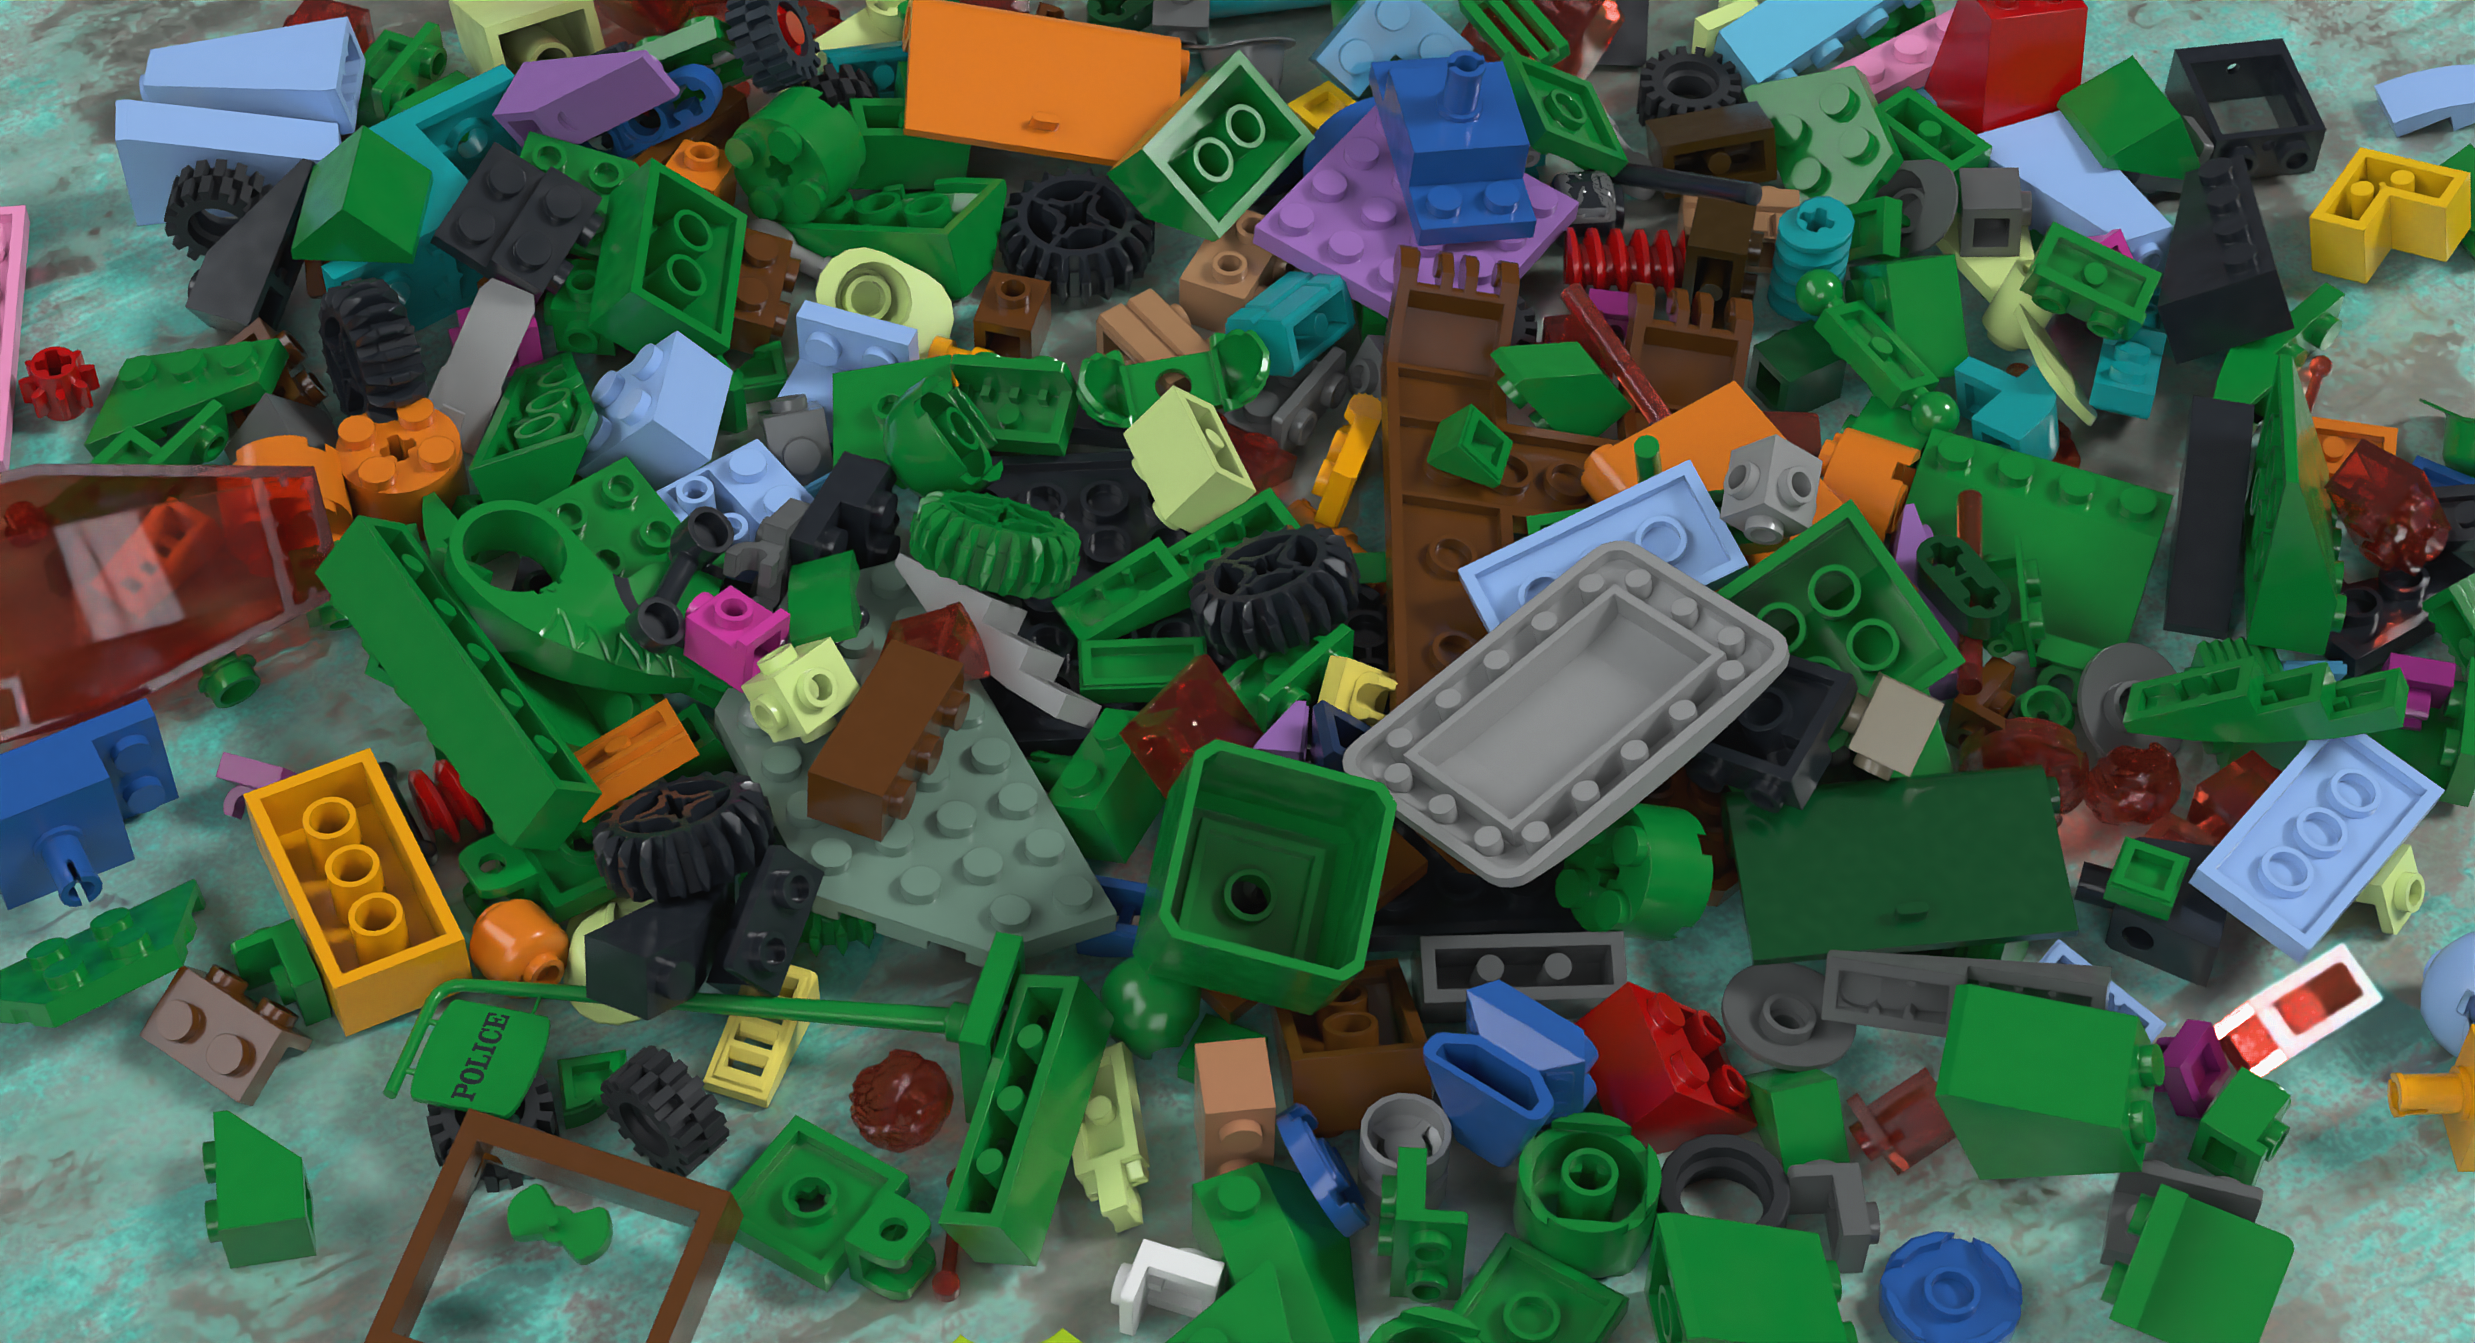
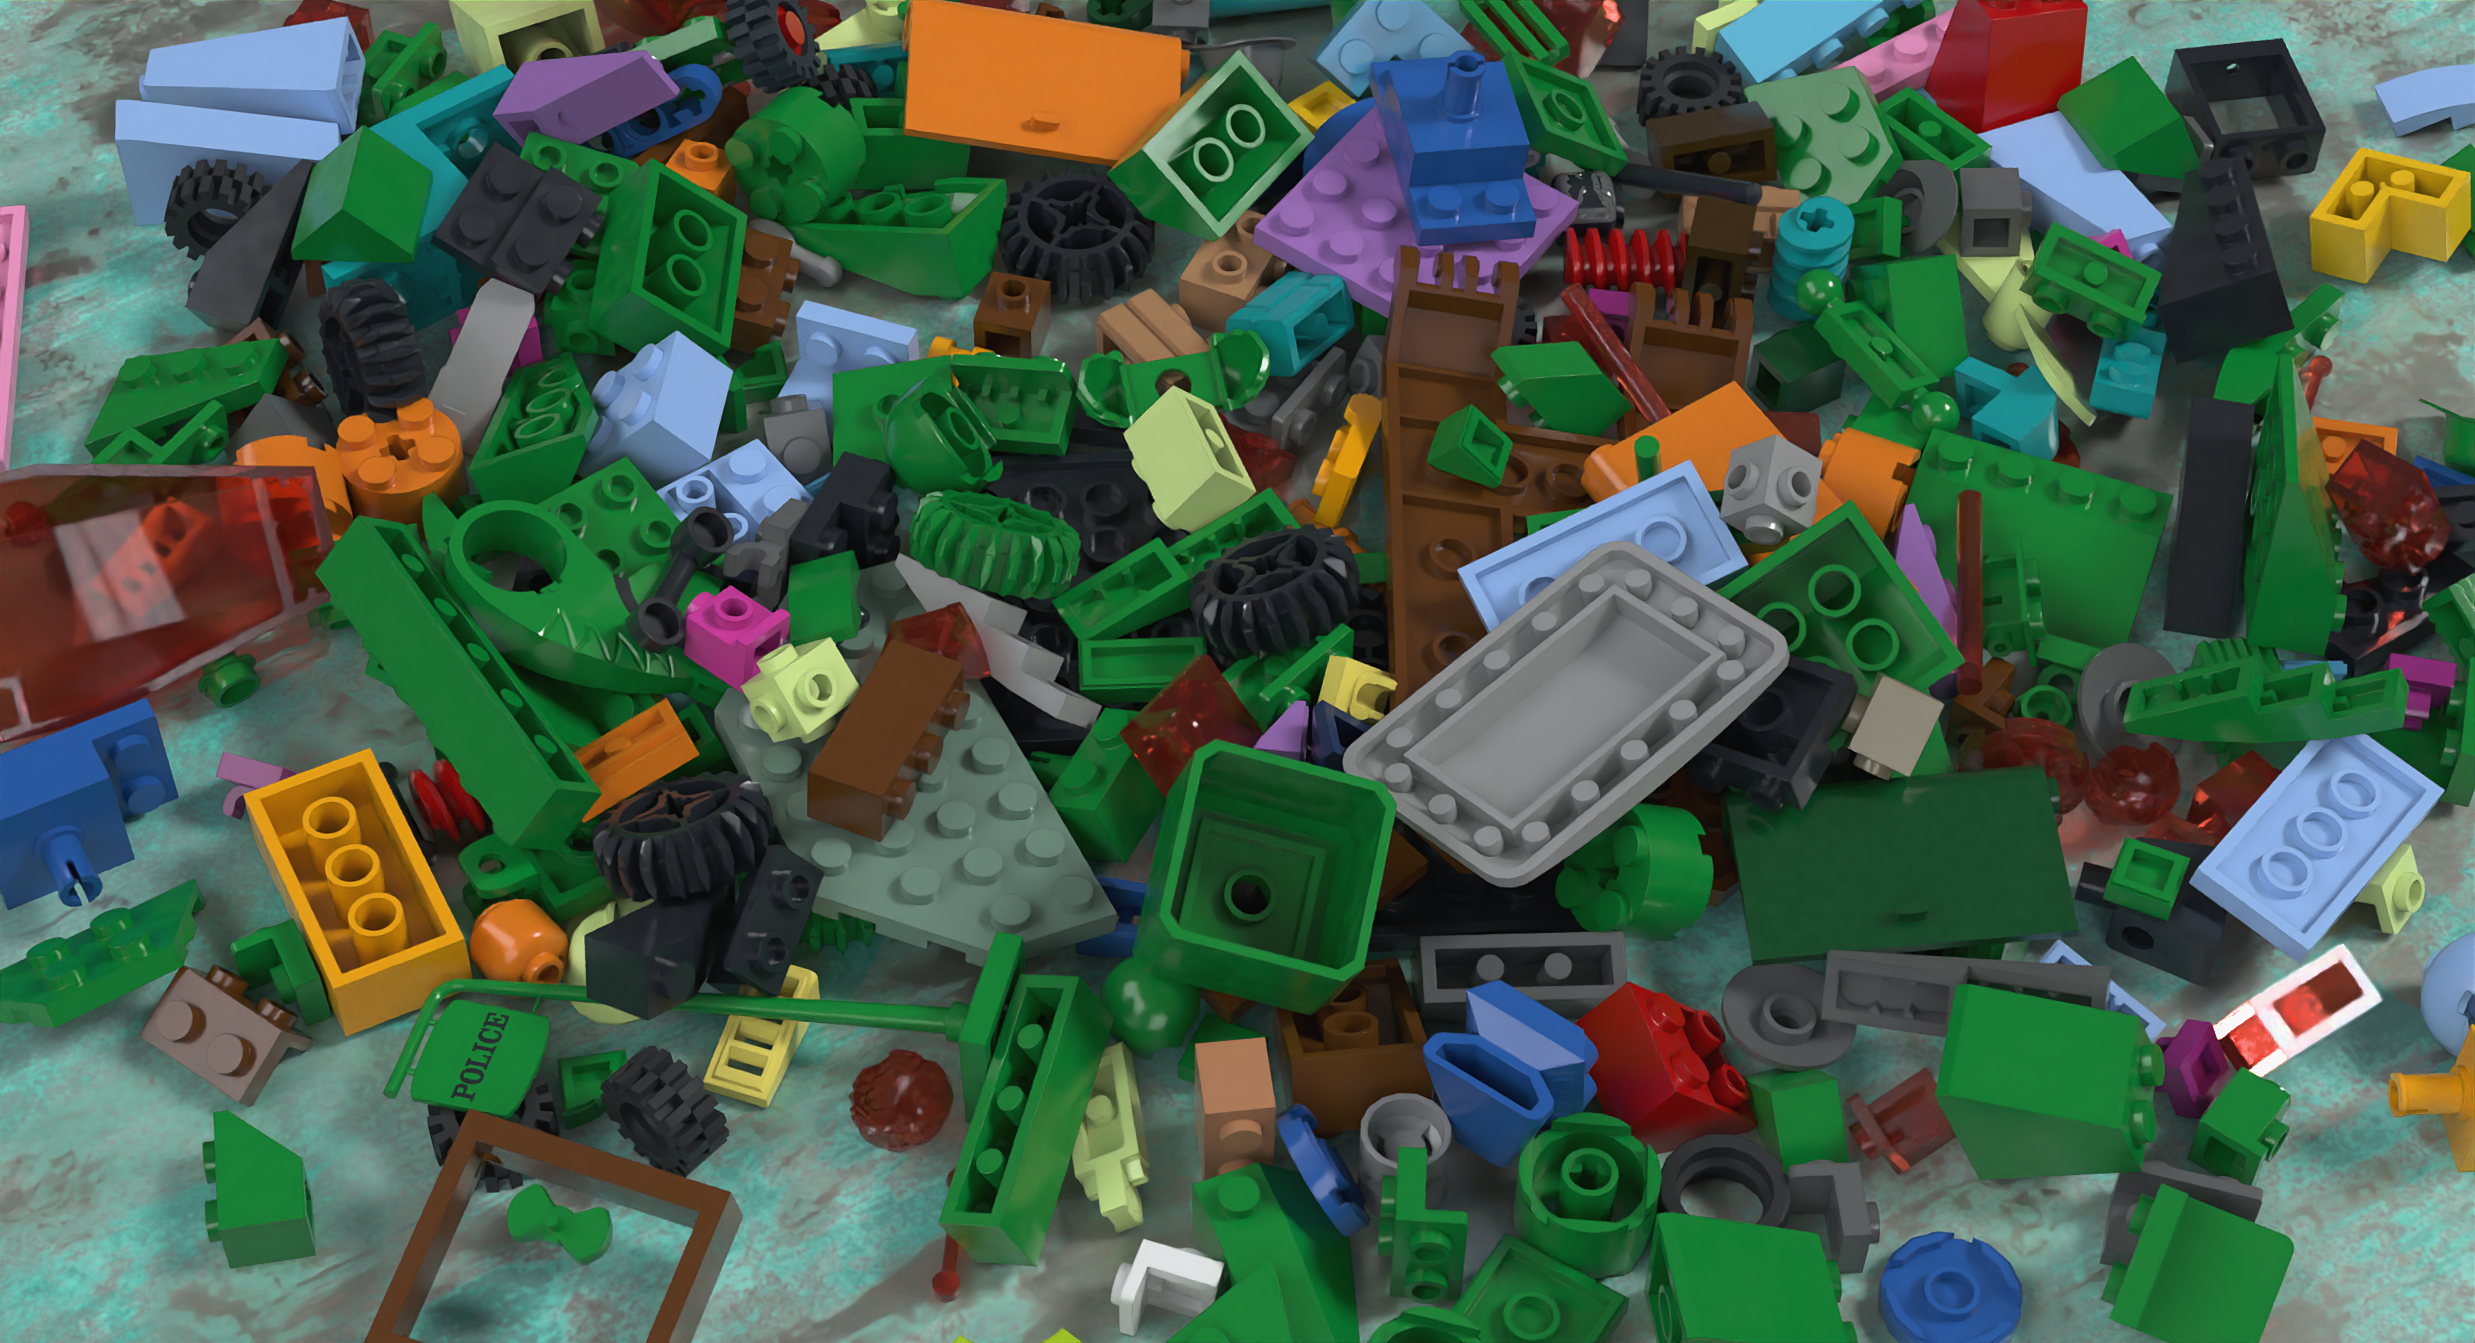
(59, 383): red gear -> none
(859, 1228): green plate -> none
(887, 290): yellowish green piece -> none
(1971, 582): dark green beam -> none

